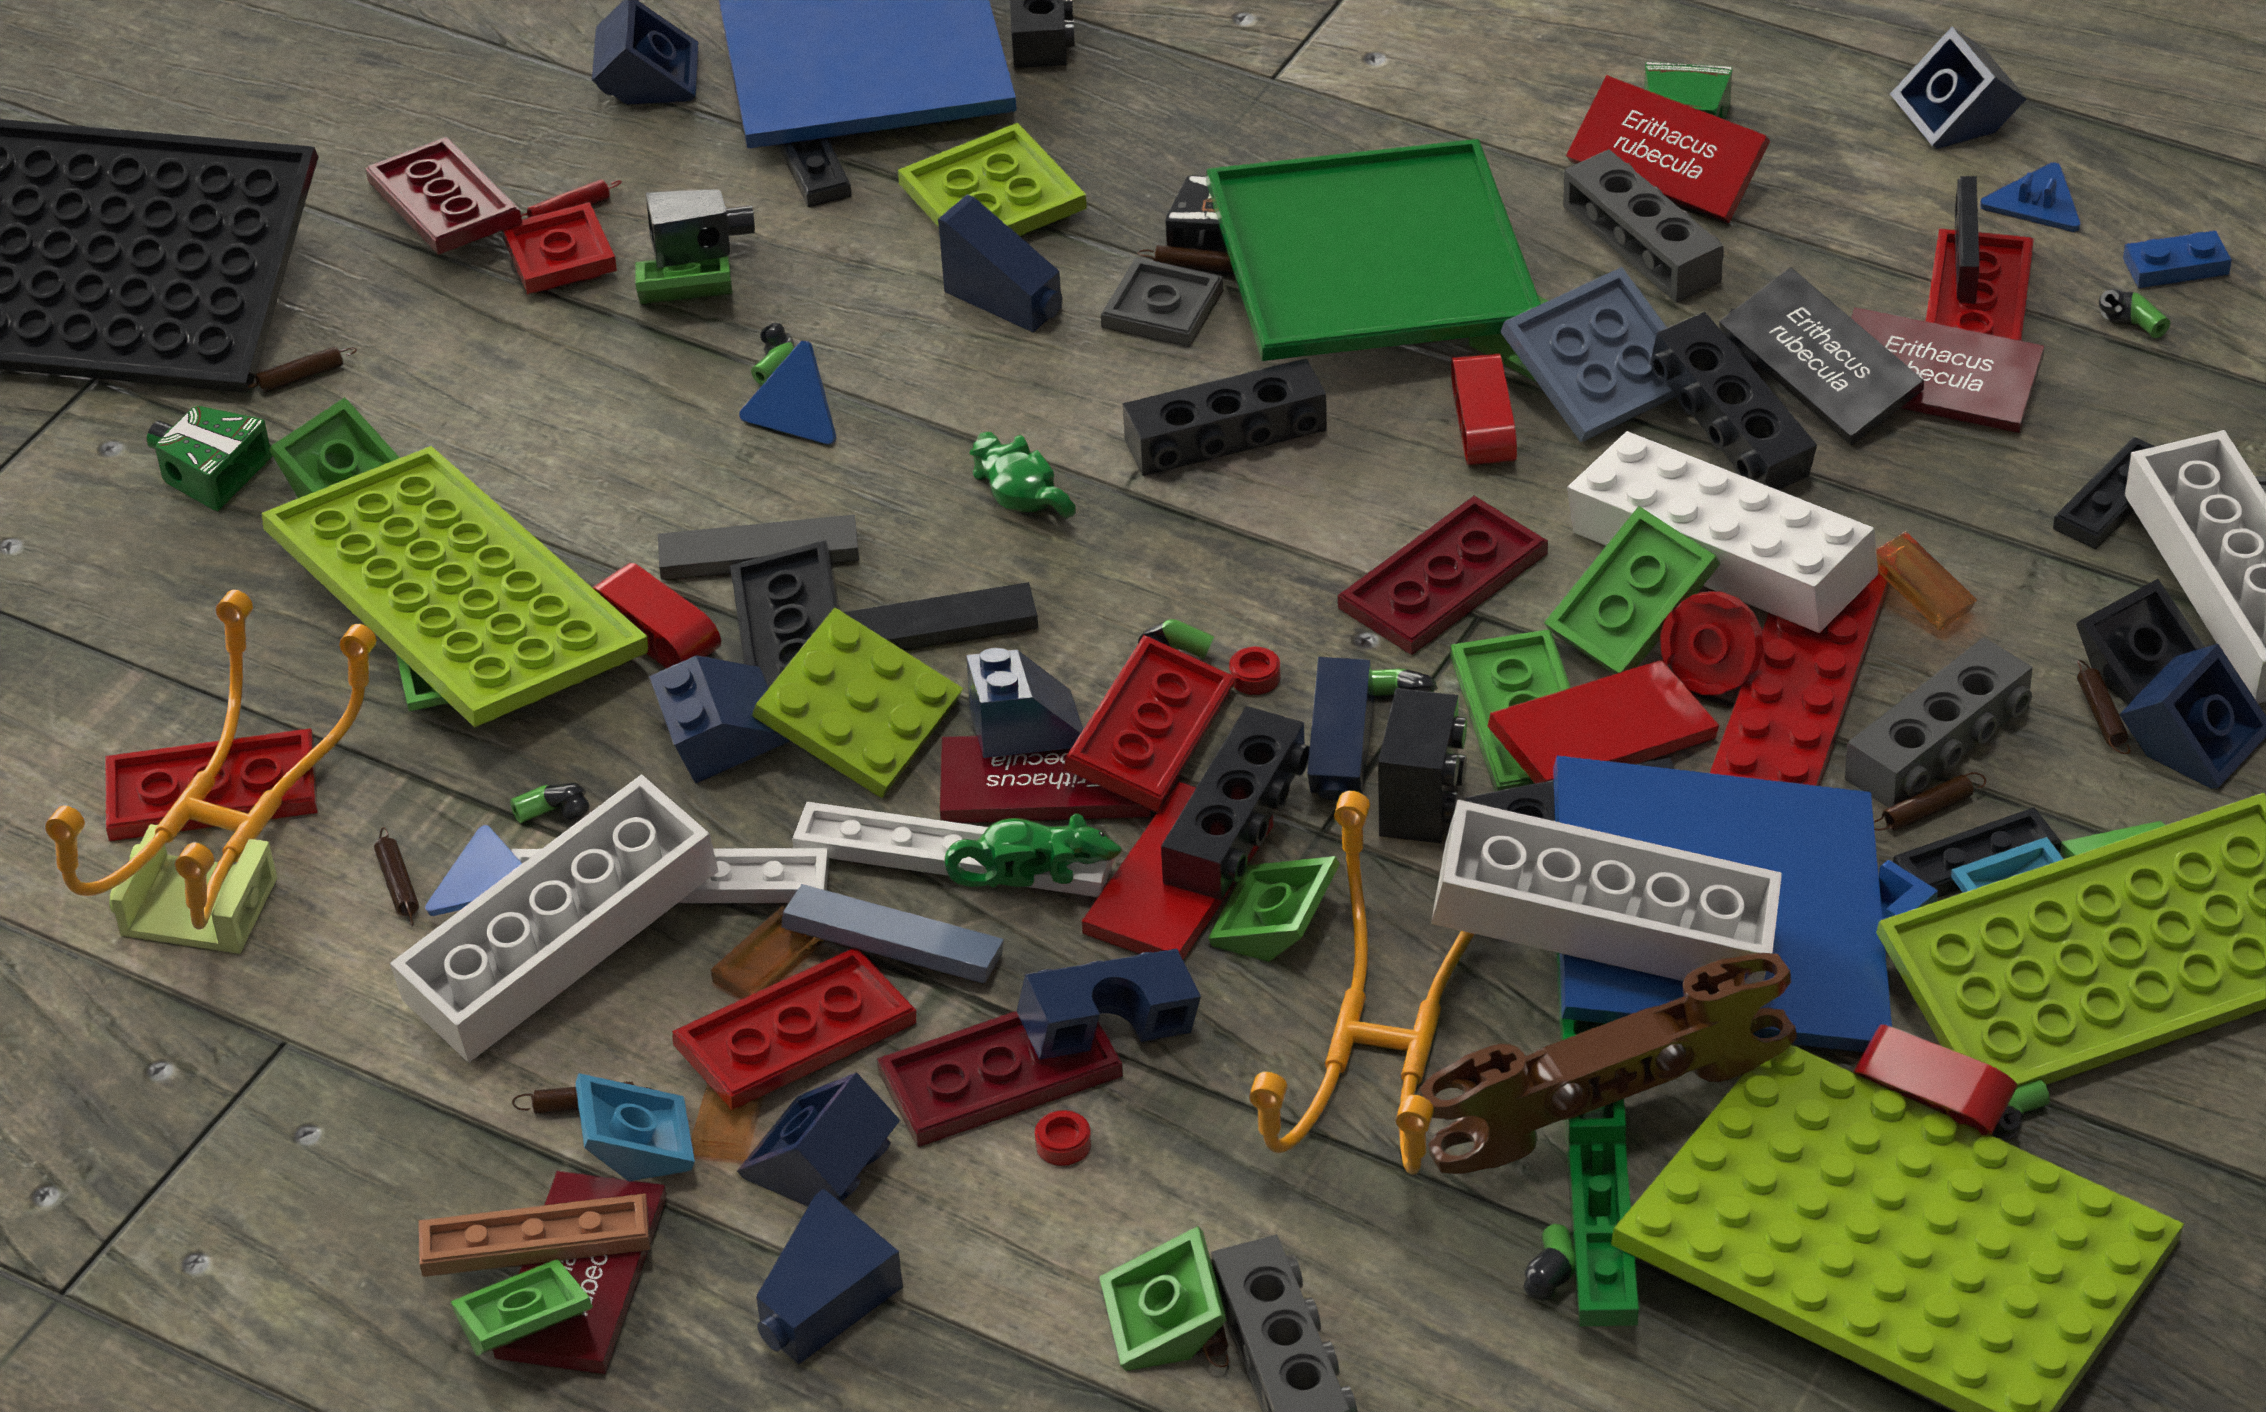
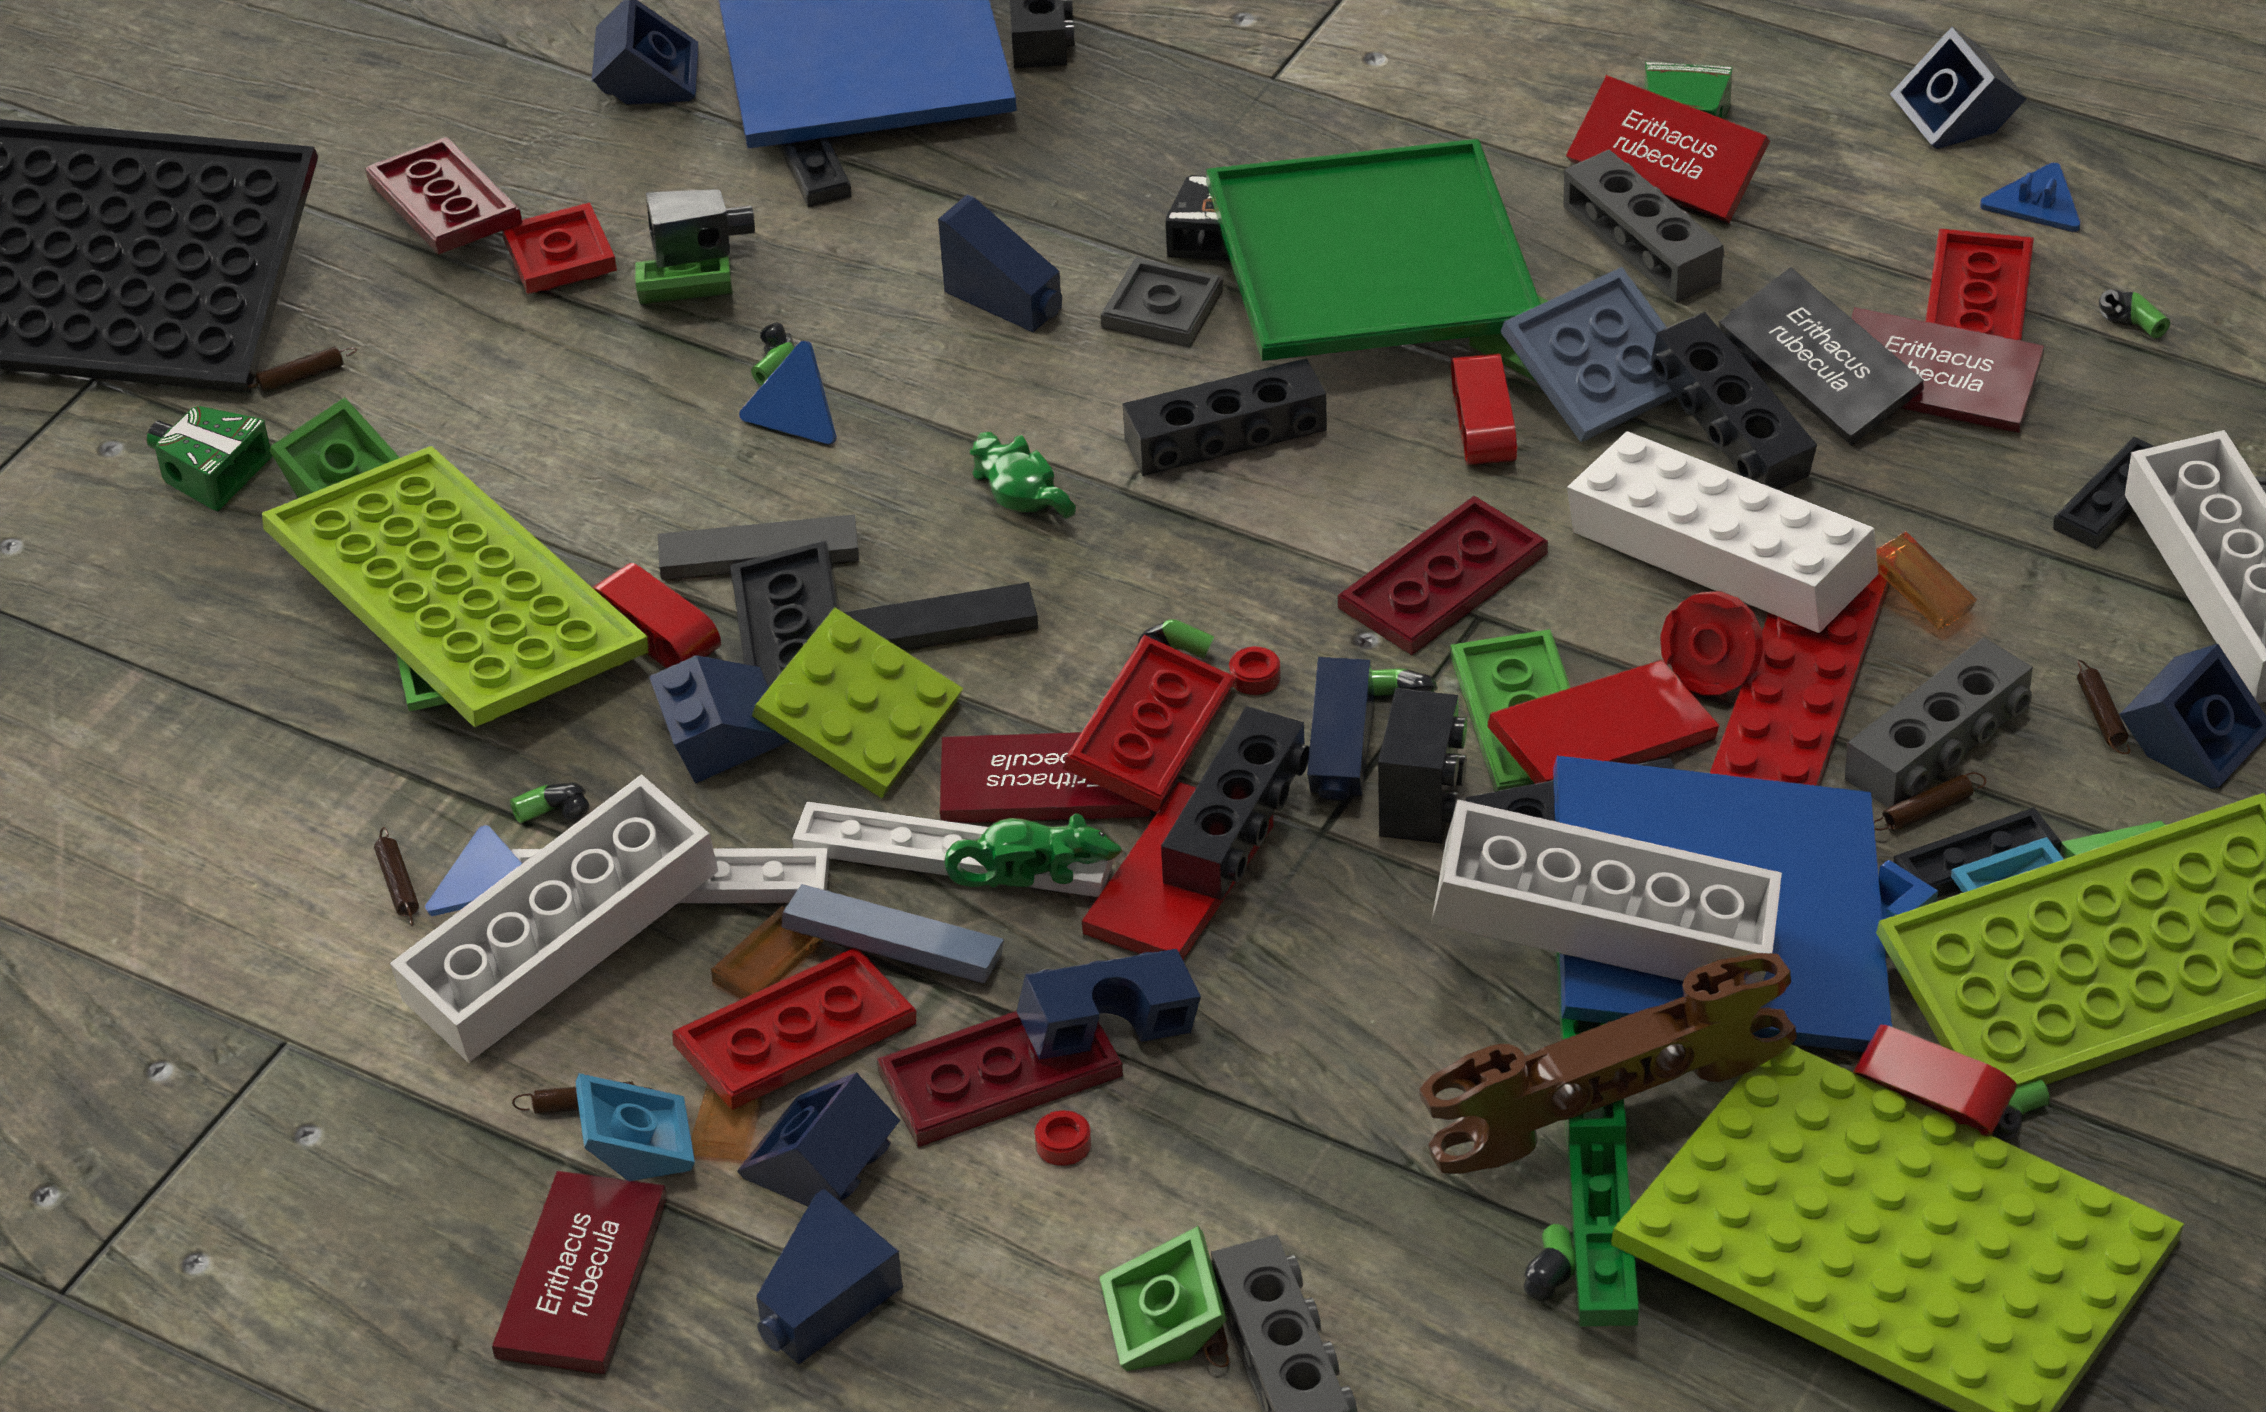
(149, 782): red tile -> none
(155, 908): yellowish green panel -> none
(196, 858): light orange bar -> none
(520, 1306): bright green slope -> none
(533, 1235): nougat tile -> none
(590, 193): red piece -> none
(1003, 173): lime plate -> none
(1018, 705): dark blue slope -> none
(1191, 258): reddish brown piece -> none
(1272, 906): bright green slope -> none
(1414, 1110): light orange bar -> none
(1629, 590): bright green plate -> none
(1966, 239): black tile -> none
(2136, 639): black slope -> none
(2177, 259): blue plate -> none

